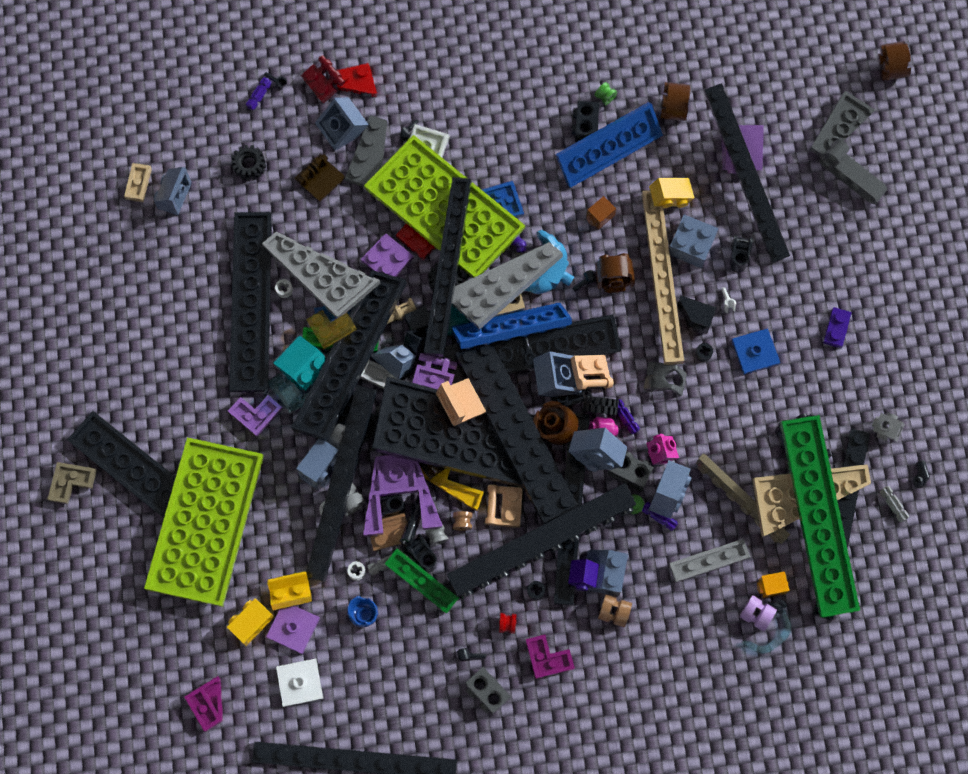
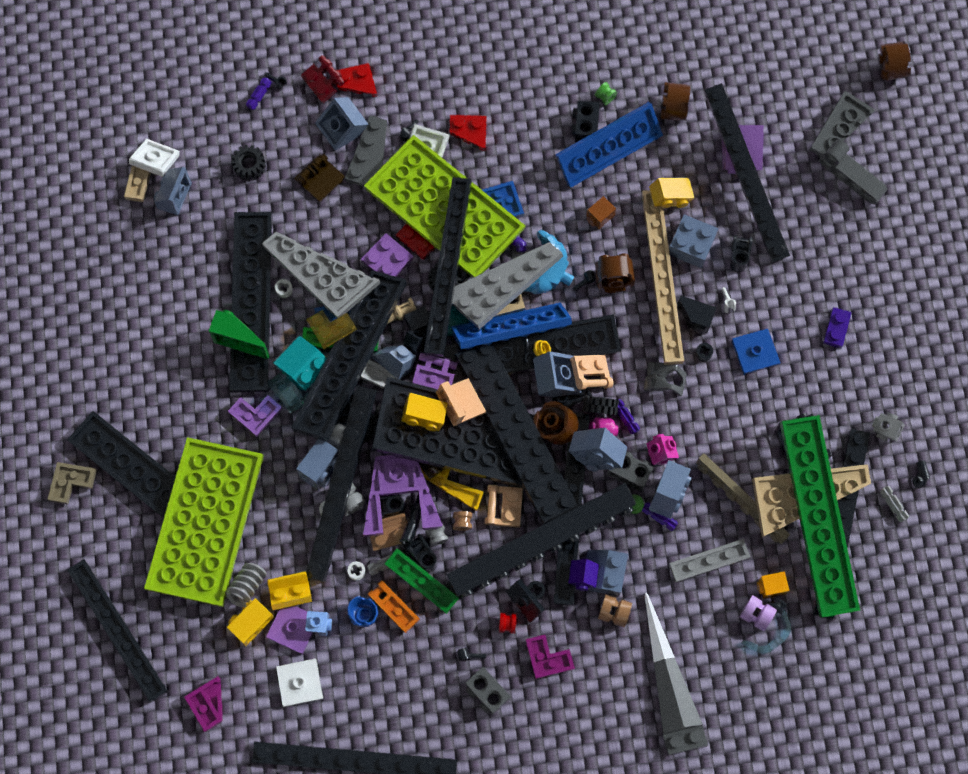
(117, 631): none -> black plate
(154, 157): none -> white plate
(232, 333): none -> green slope
(245, 584): none -> light grey piece
(318, 622): none -> light blue bracket
(394, 607): none -> orange plate
(424, 412): none -> yellow brick
(469, 129): none -> red wing
(525, 600): none -> black plate
(541, 347): none -> yellow plate
(679, 717): none -> dark grey plate

